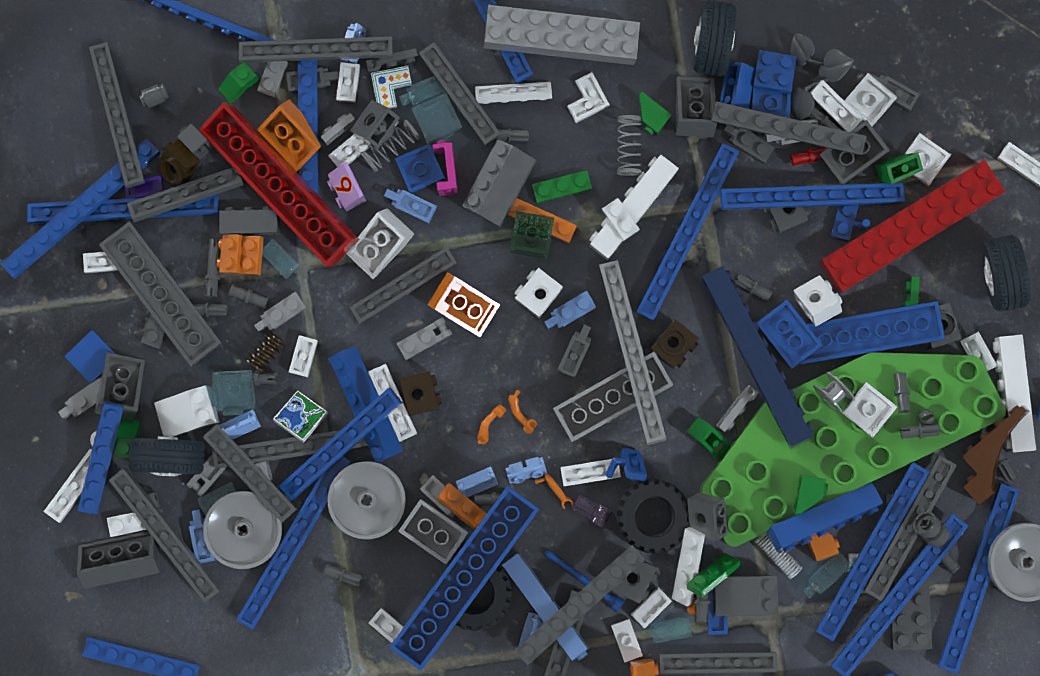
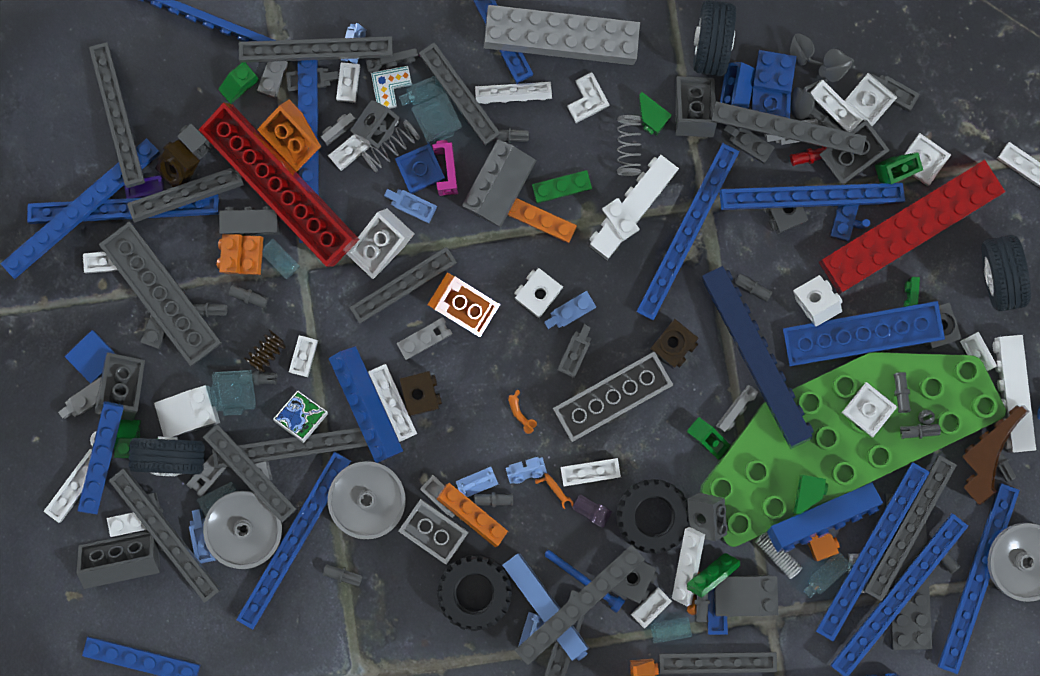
(154, 95): dark grey brick -> none
(212, 271): dark grey pin -> none
(241, 424): light blue hinge -> none
(281, 313): light grey hinge -> none
(340, 444): blue plate -> none
(346, 187): lavender slope -> none
(386, 625): white plate -> none
(464, 578): blue brick -> none
(483, 434): orange piece -> none
(531, 235): clear green slope -> none
(626, 640): white plate -> none
(632, 353): light grey plate -> none
(632, 464): blue plate -> none
(789, 334): blue plate -> none
(834, 392): light grey piece -> none
(931, 529): dark grey wheel -> none

